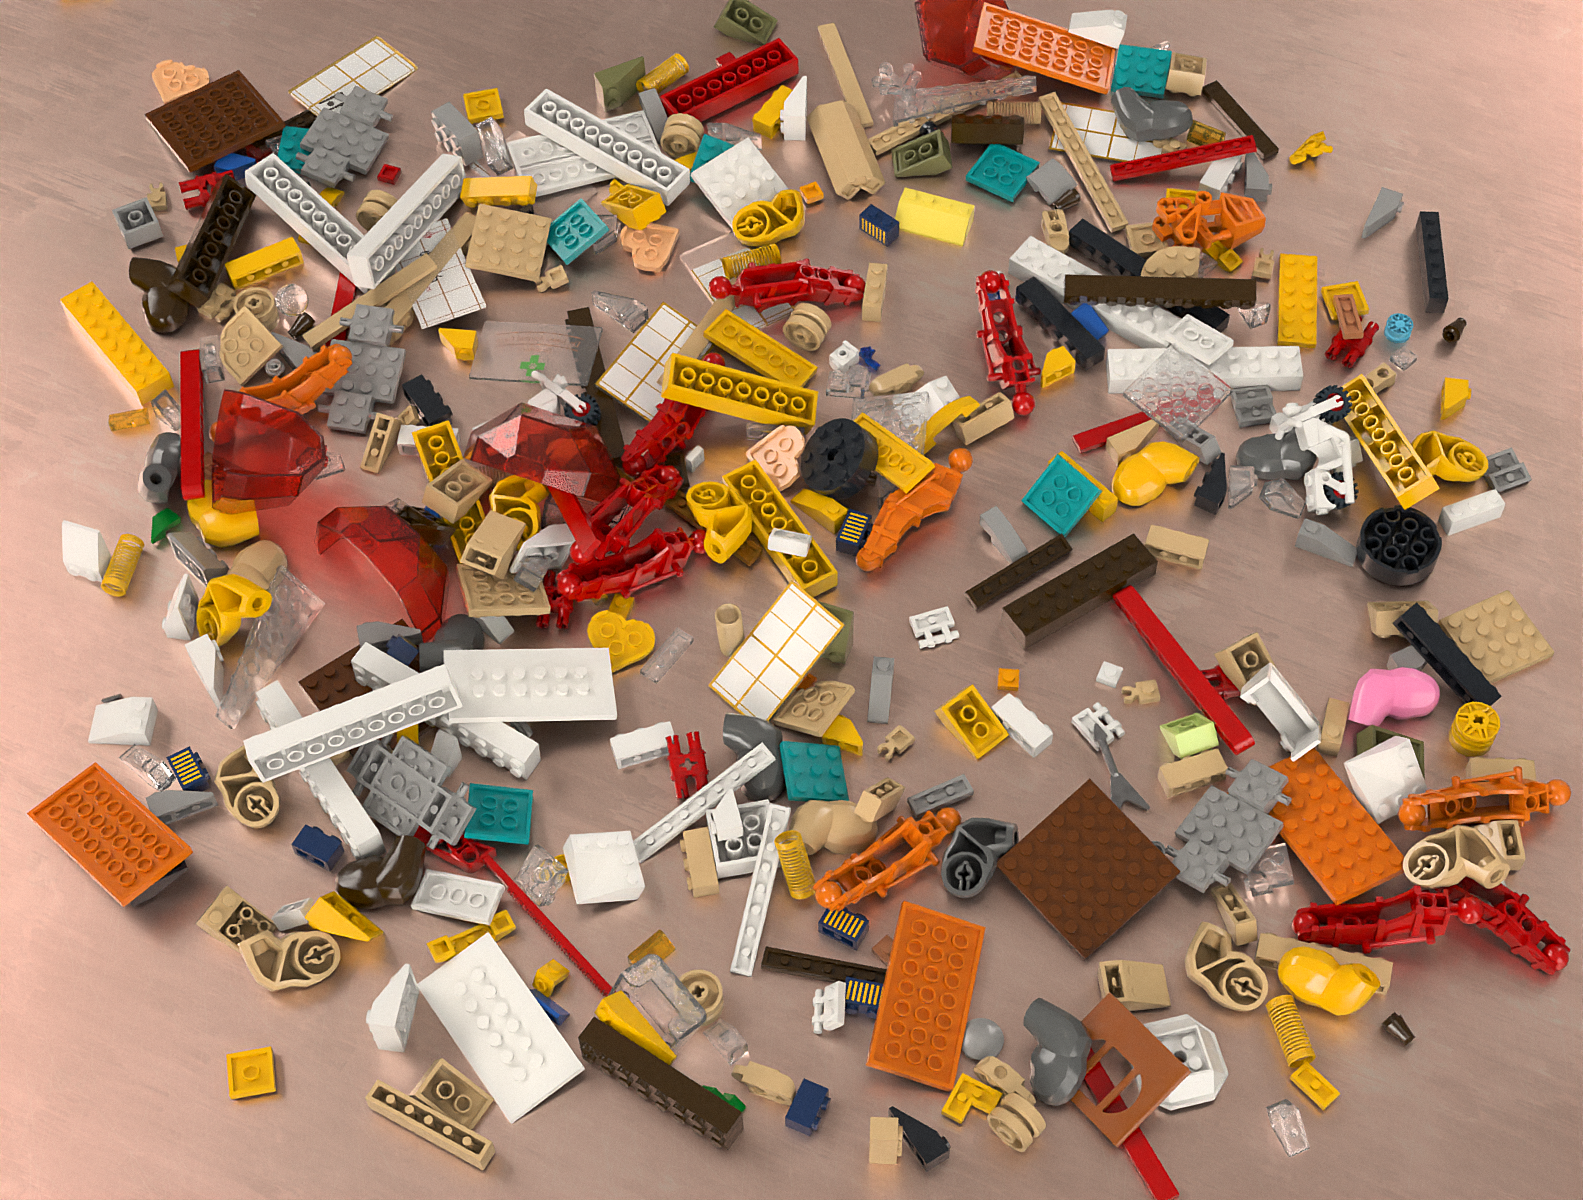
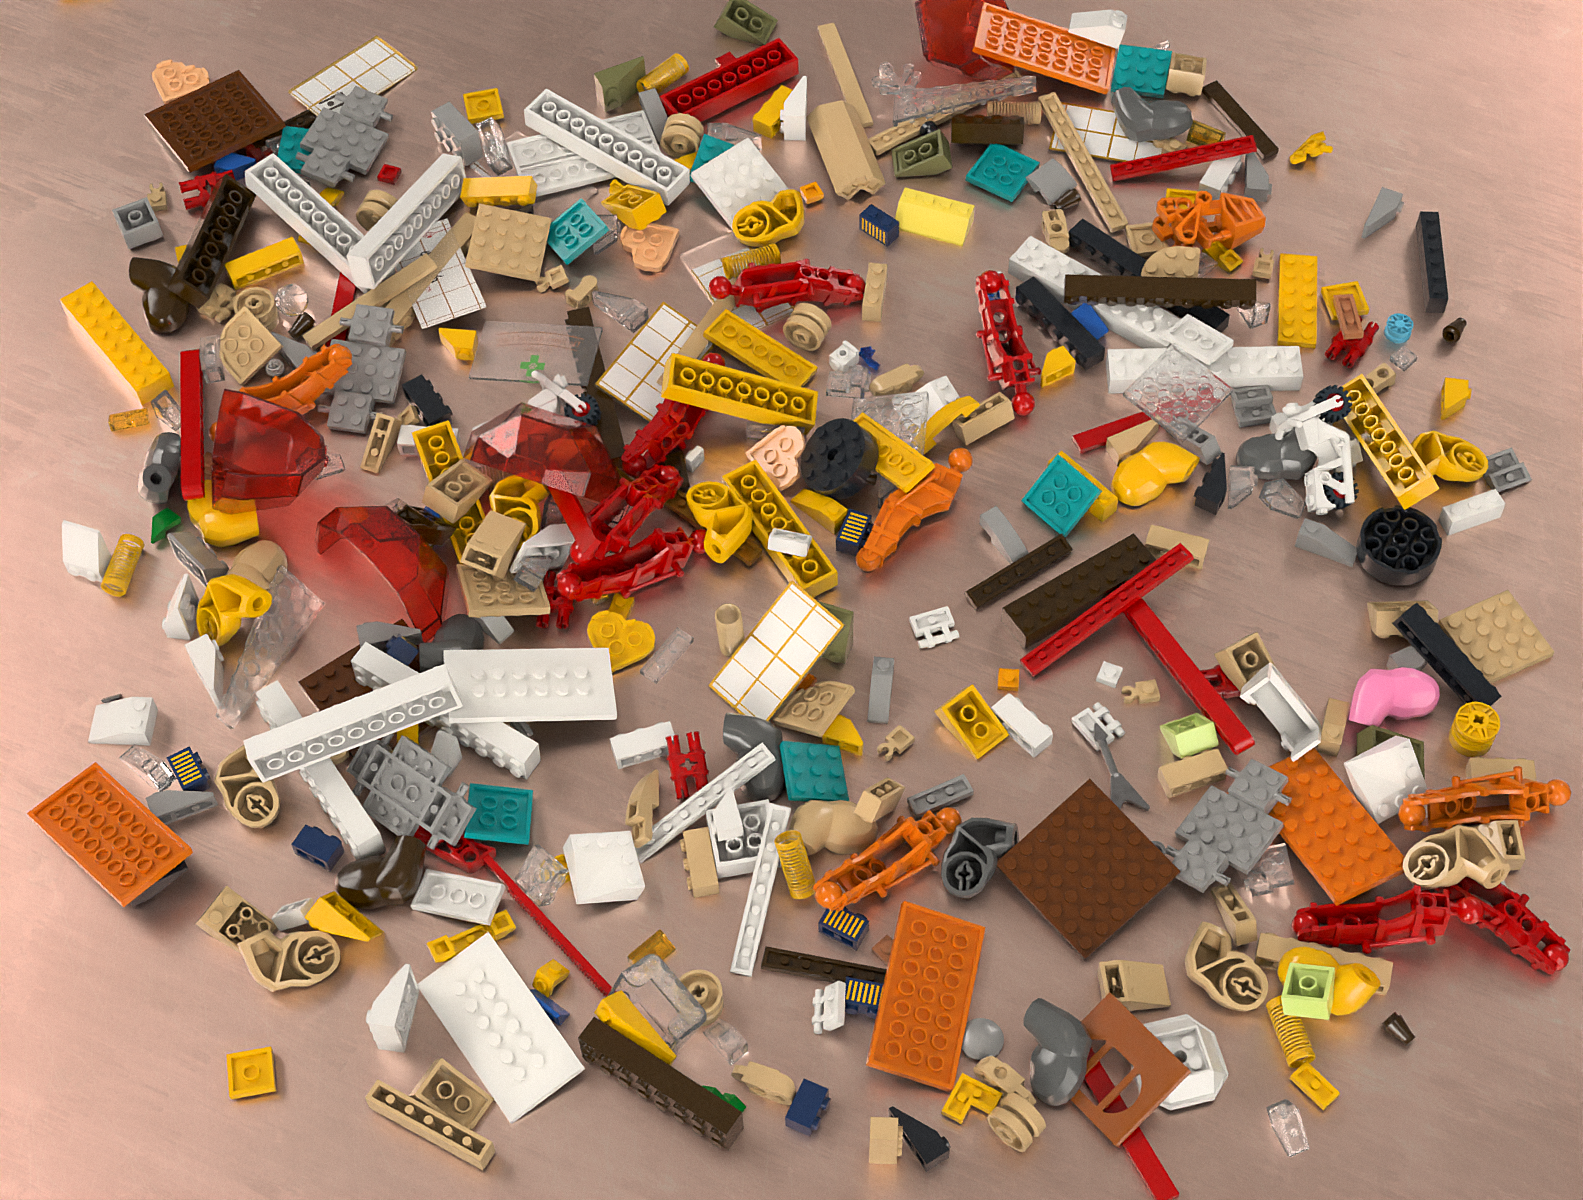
(582, 294): none -> tan leg
(640, 806): none -> tan slope
(1106, 609): none -> red plate
(1308, 991): none -> yellowish green slope

